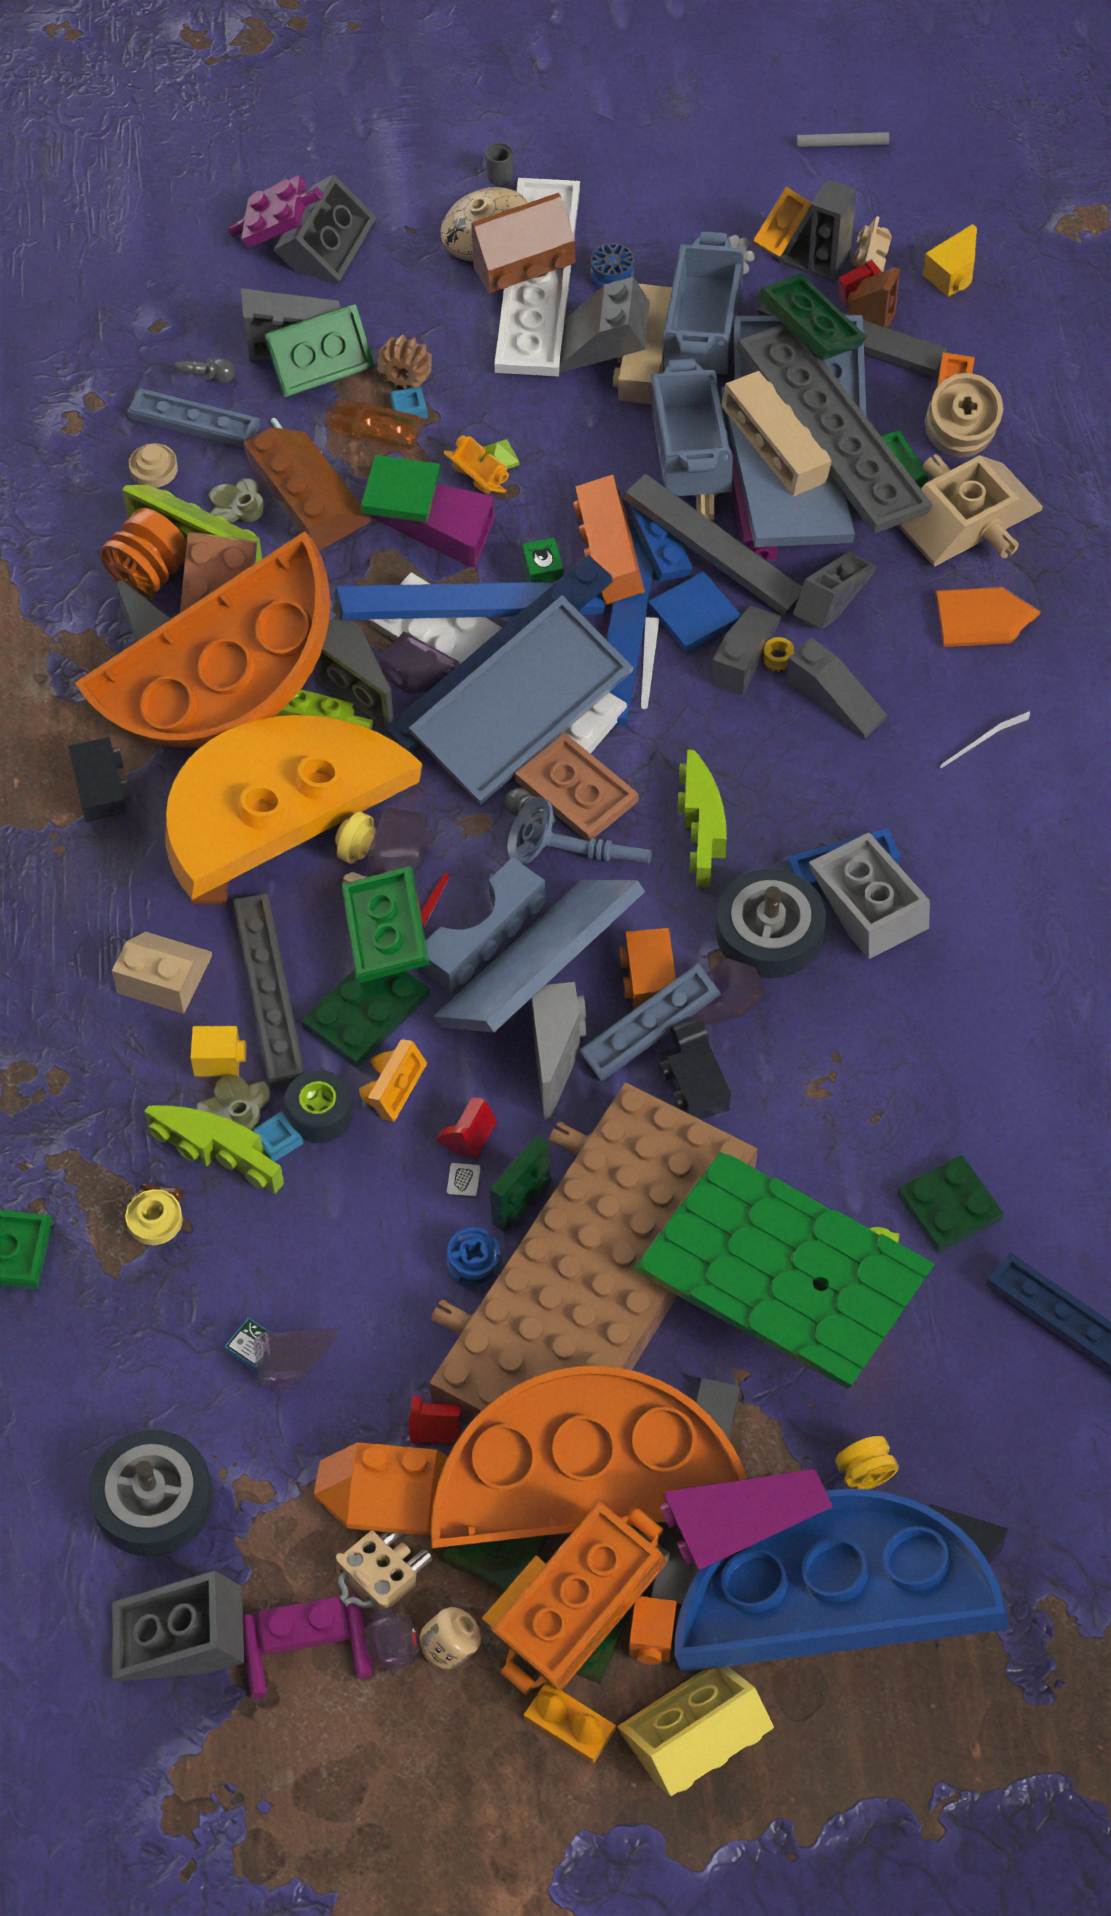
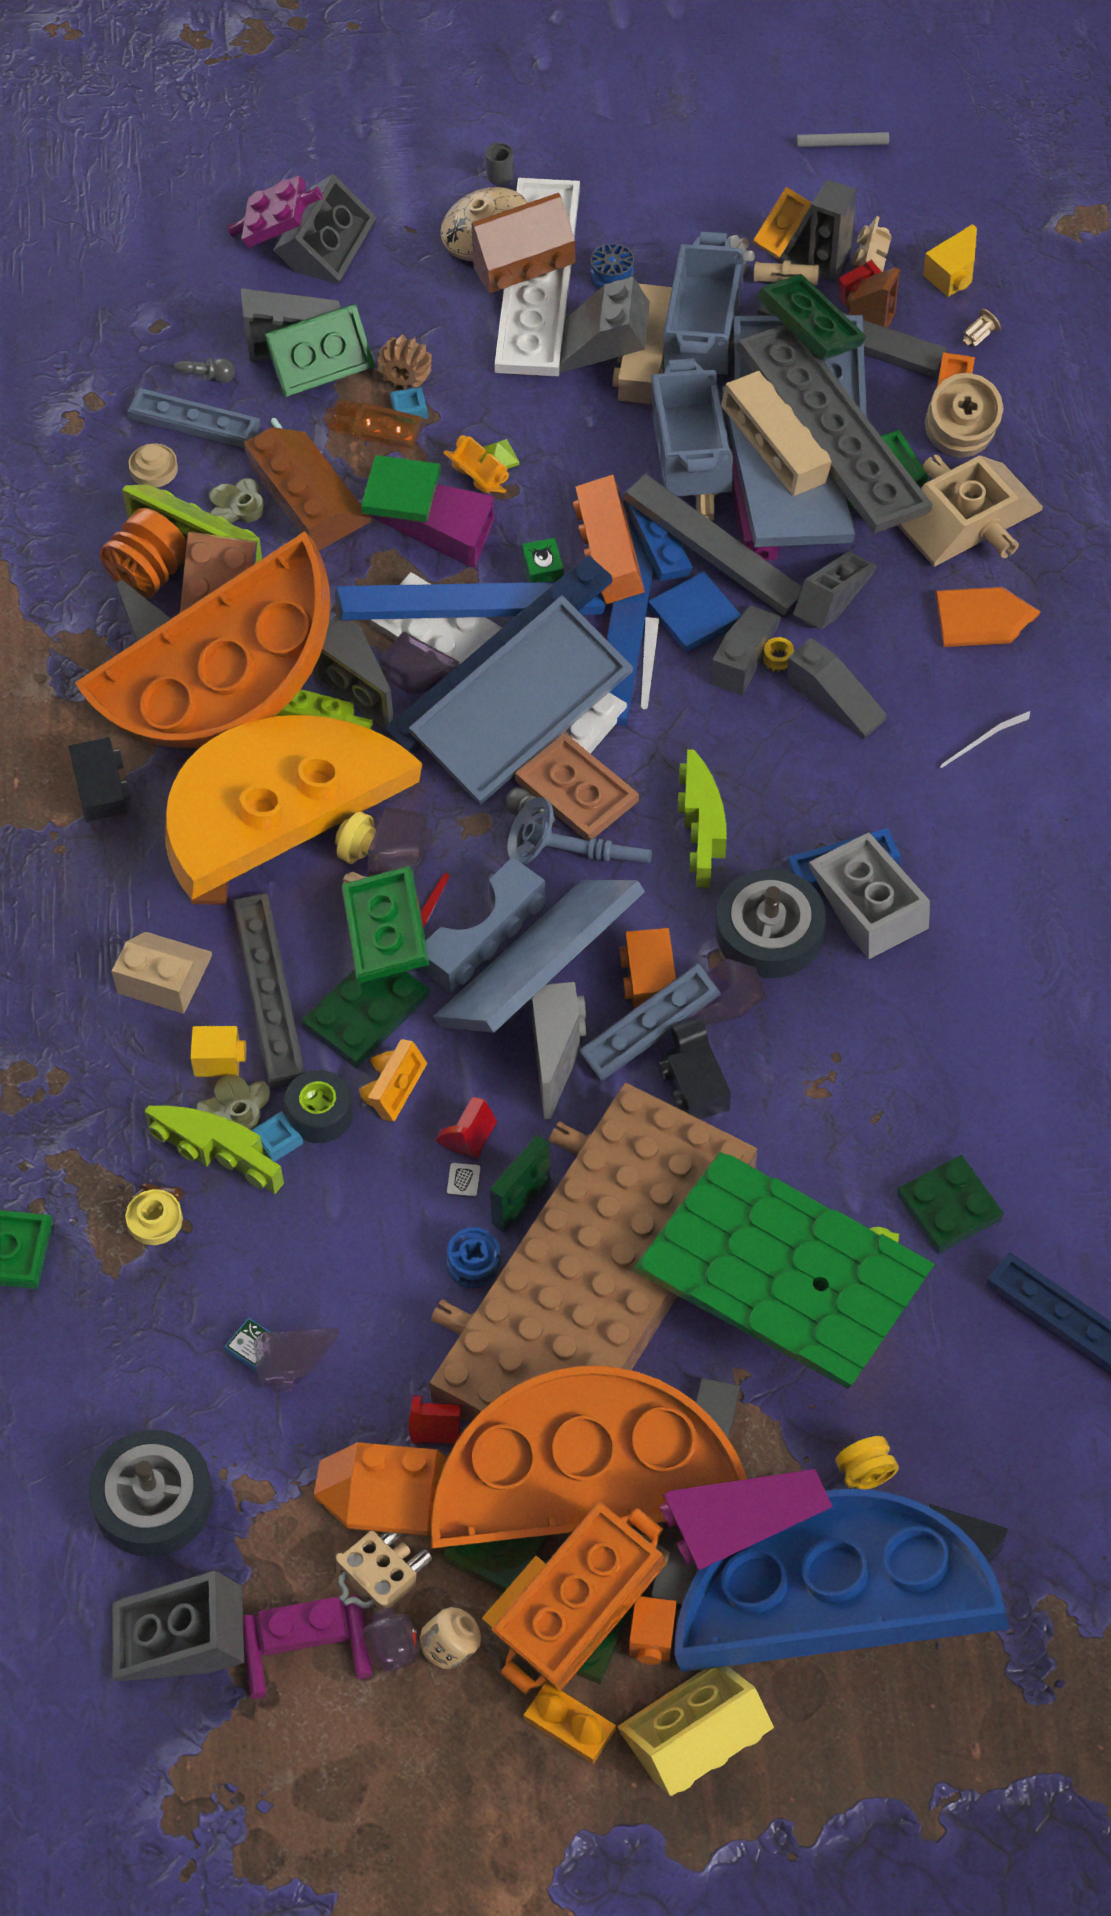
(776, 272): none -> tan pin
(981, 328): none -> tan piece

